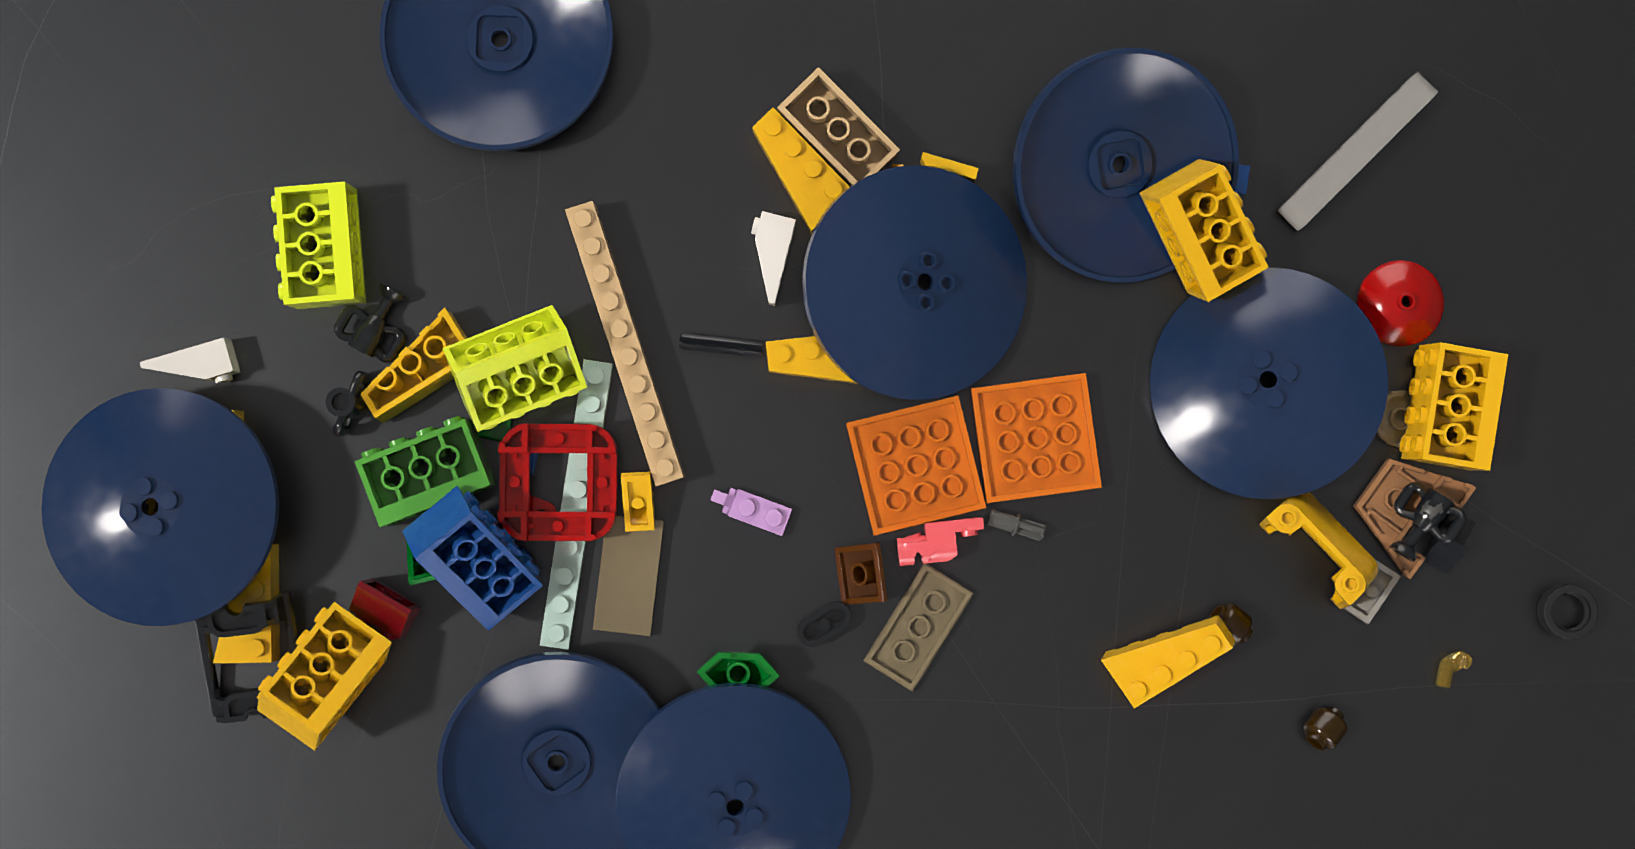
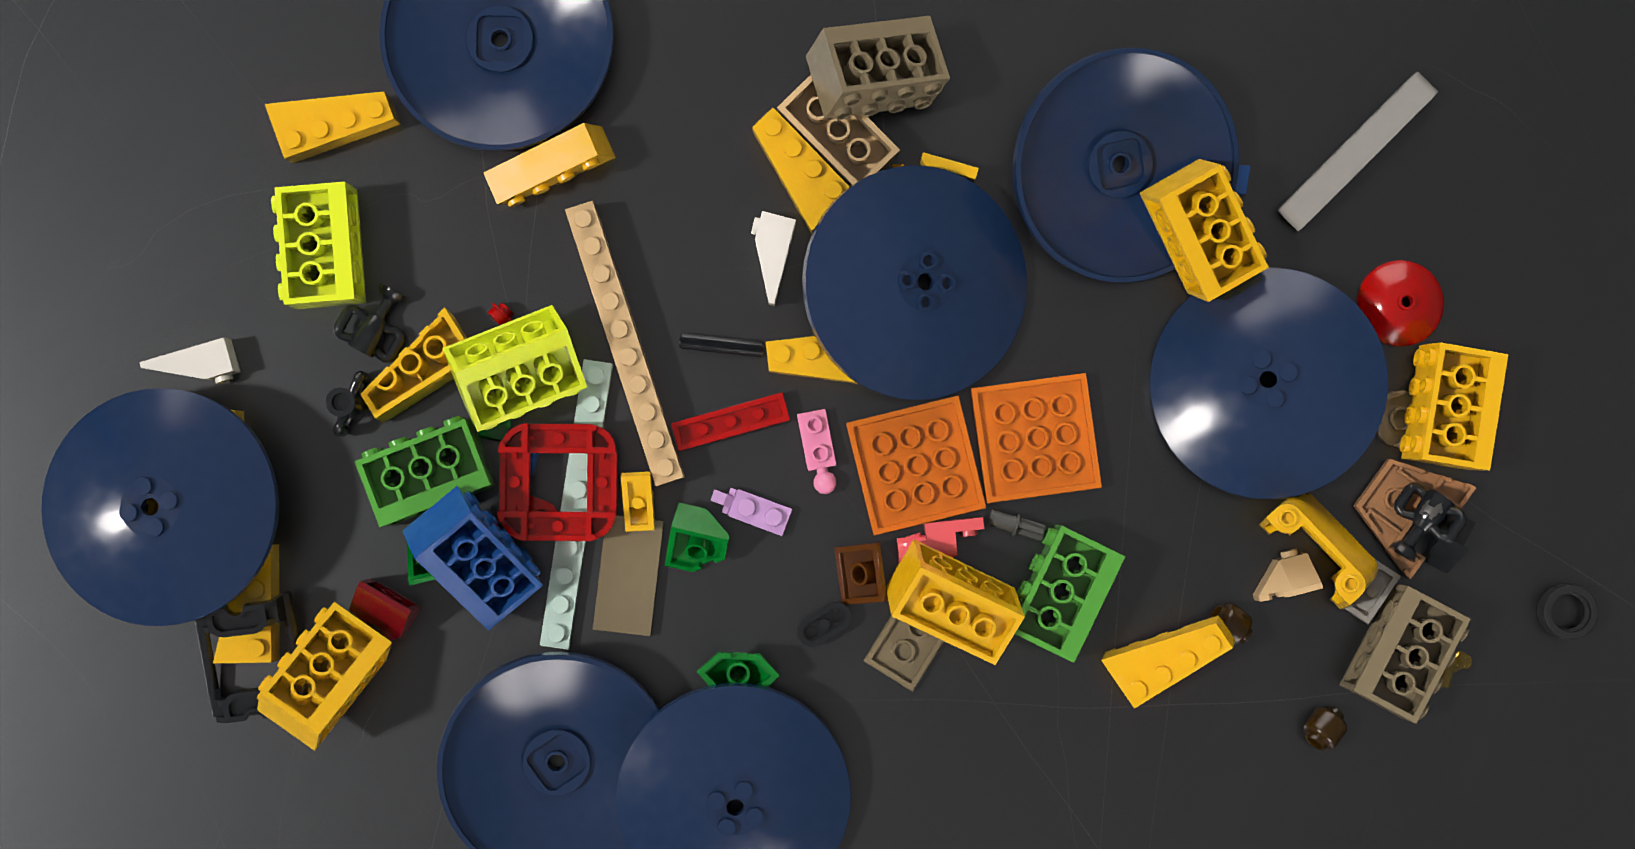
(323, 124): none -> yellow wedge
(500, 314): none -> red plate
(549, 164): none -> yellow wedge
(695, 539): none -> green slope
(730, 421): none -> red plate
(818, 448): none -> bright pink plate
(877, 67): none -> dark tan brick
(954, 602): none -> yellow brick
(1083, 594): none -> bright green brick
(1288, 577): none -> tan slope
(1386, 651): none -> dark tan brick

